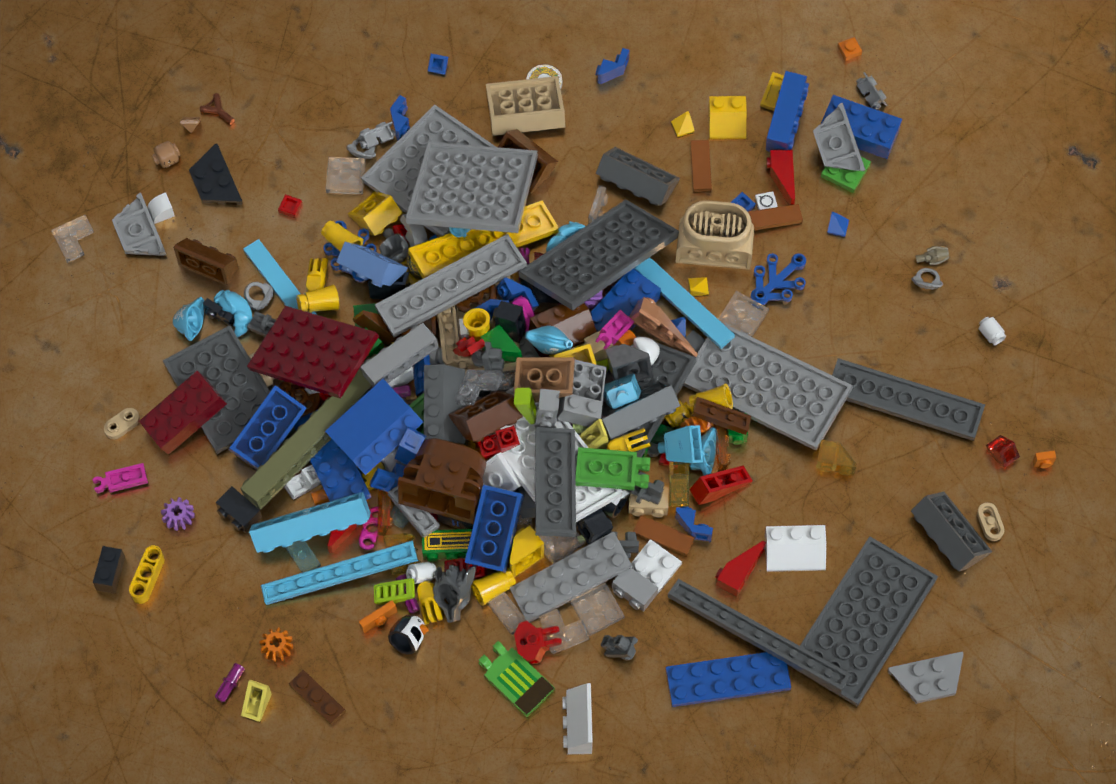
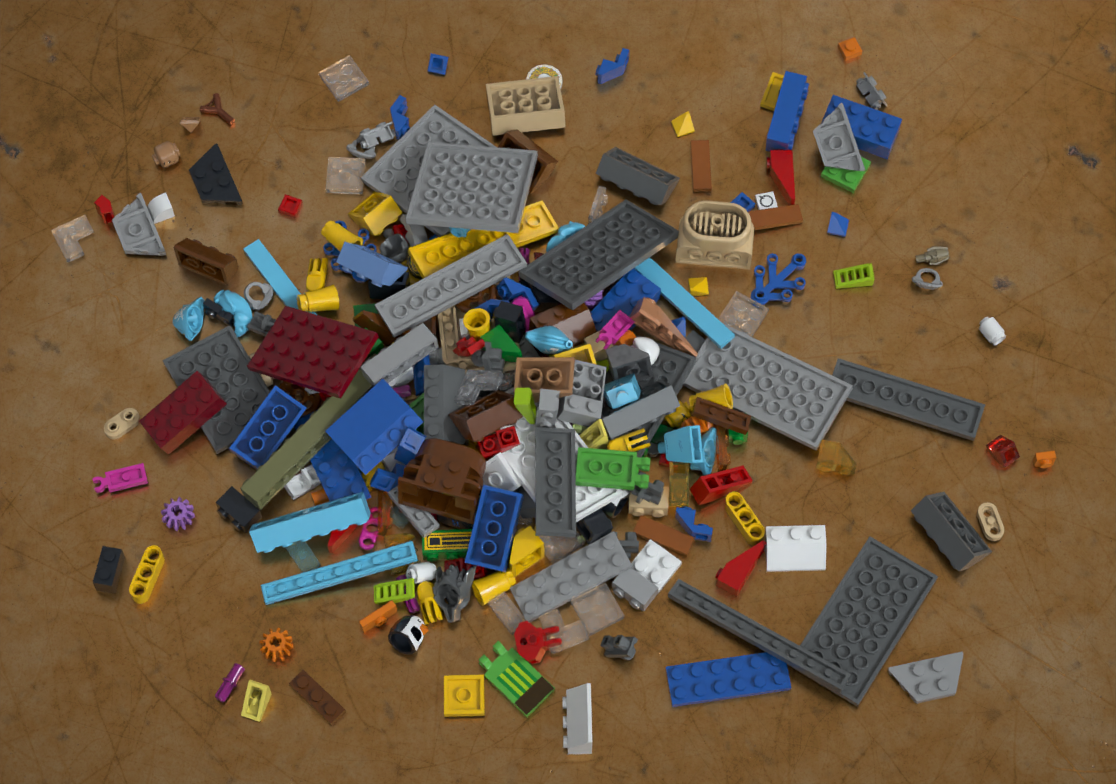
(104, 209): none -> red piece
(343, 78): none -> clear plate
(464, 695): none -> yellow plate
(727, 117): yellow slope -> none
(741, 510): none -> yellow beam
(859, 269): none -> lime slope

